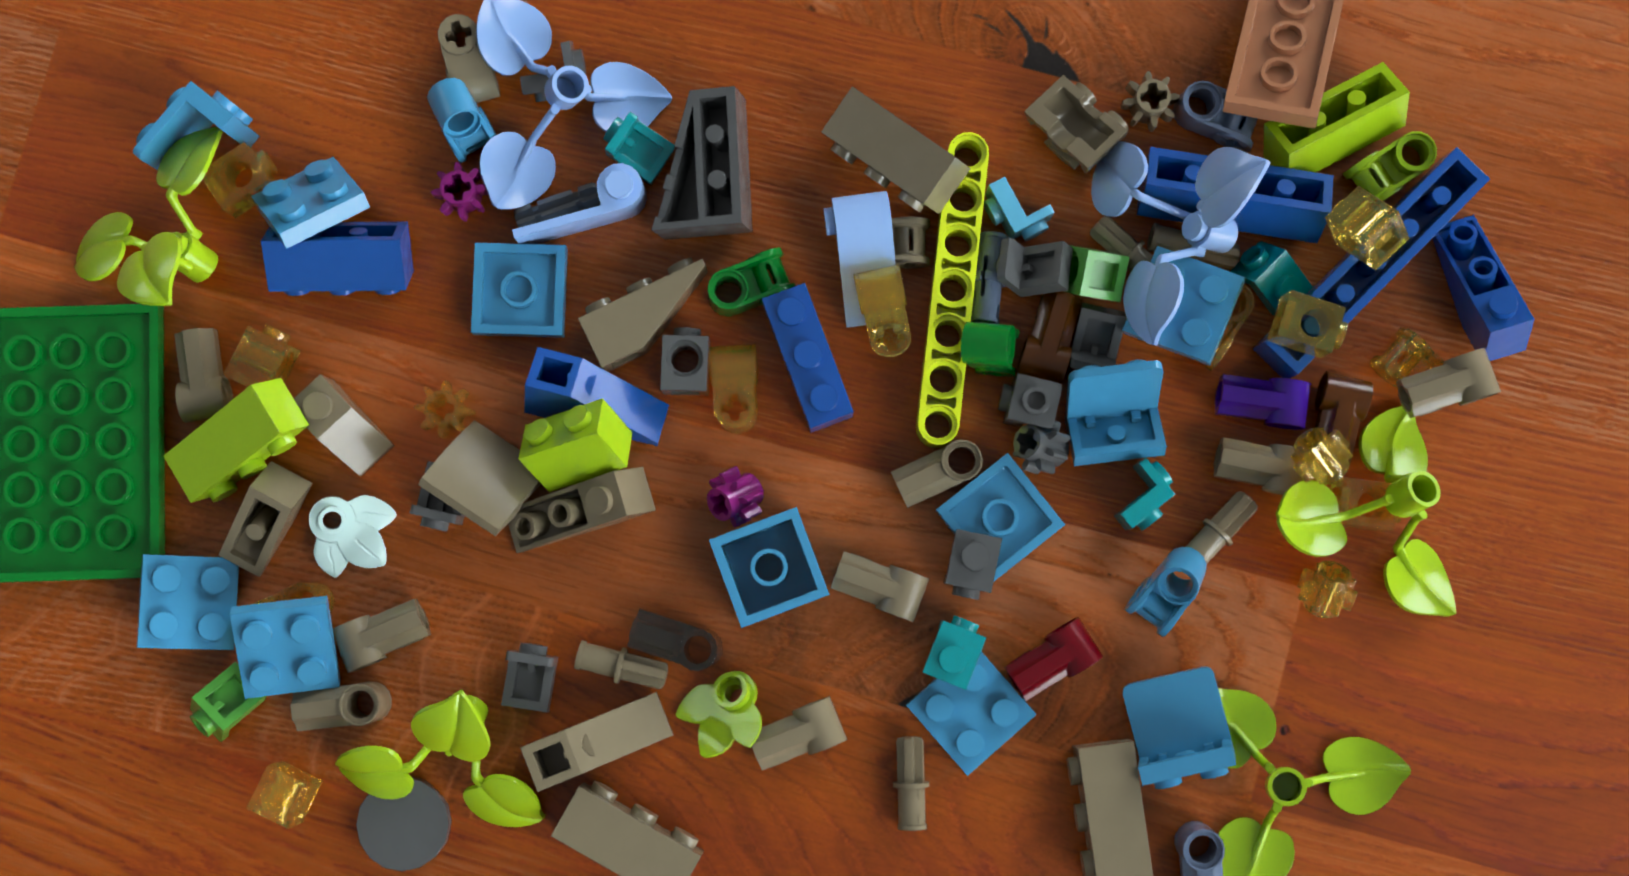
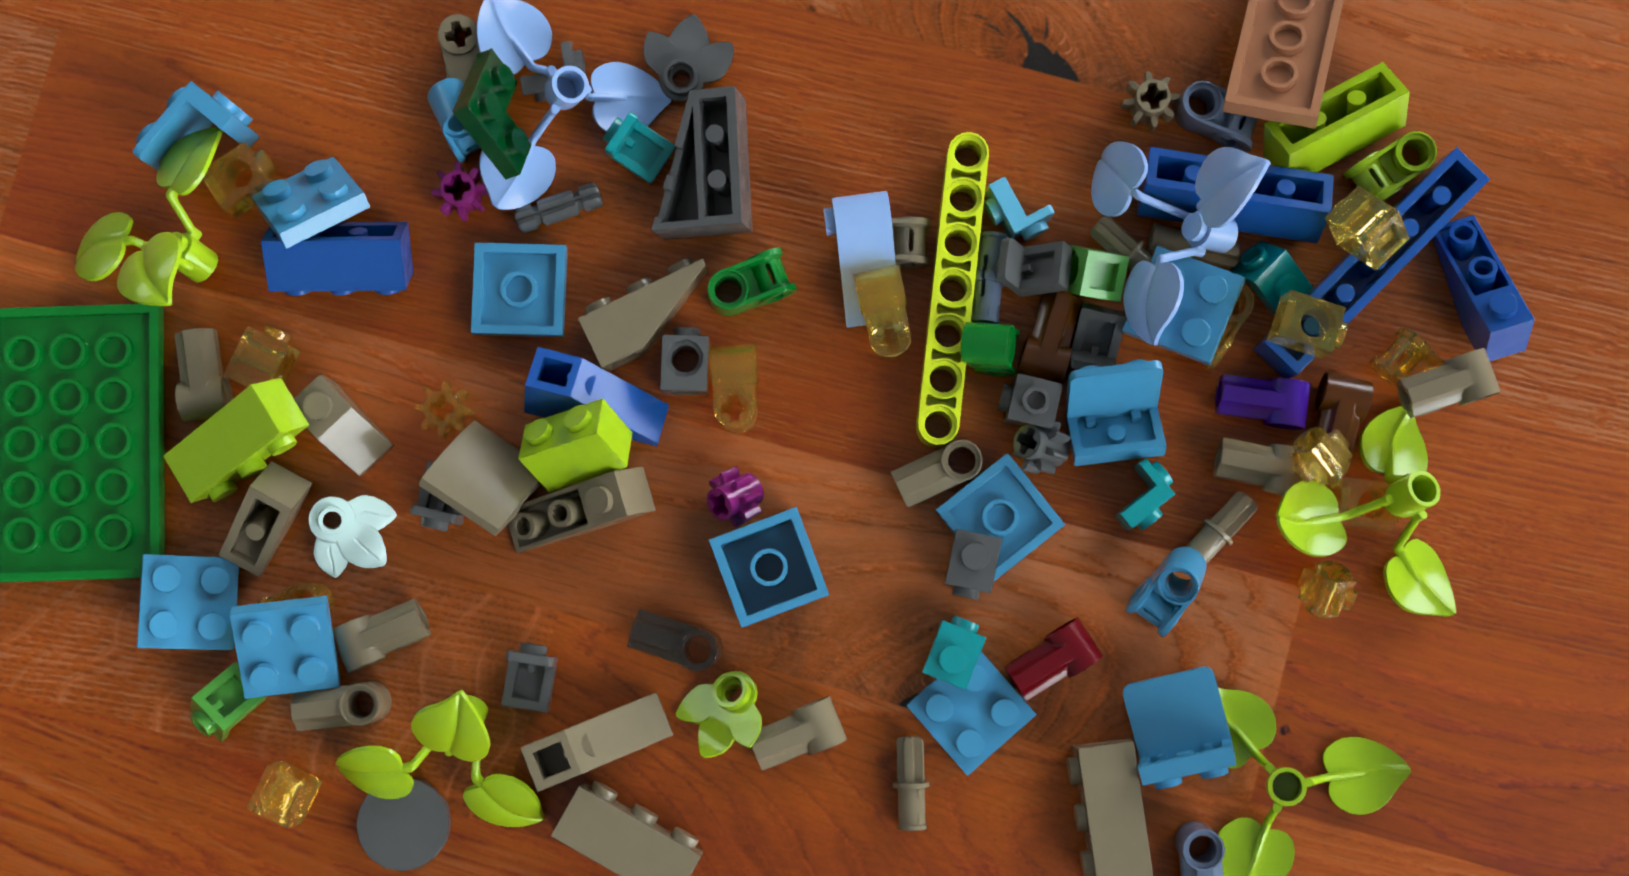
(484, 115): none -> dark green plate
(620, 196): light blue door -> none
(621, 665): dark tan axle -> none
(686, 53): none -> dark grey plate
(807, 357): blue brick -> none
(888, 588): dark tan piece -> none
(894, 152): dark tan brick -> none
(1074, 126): dark tan cylinder -> none

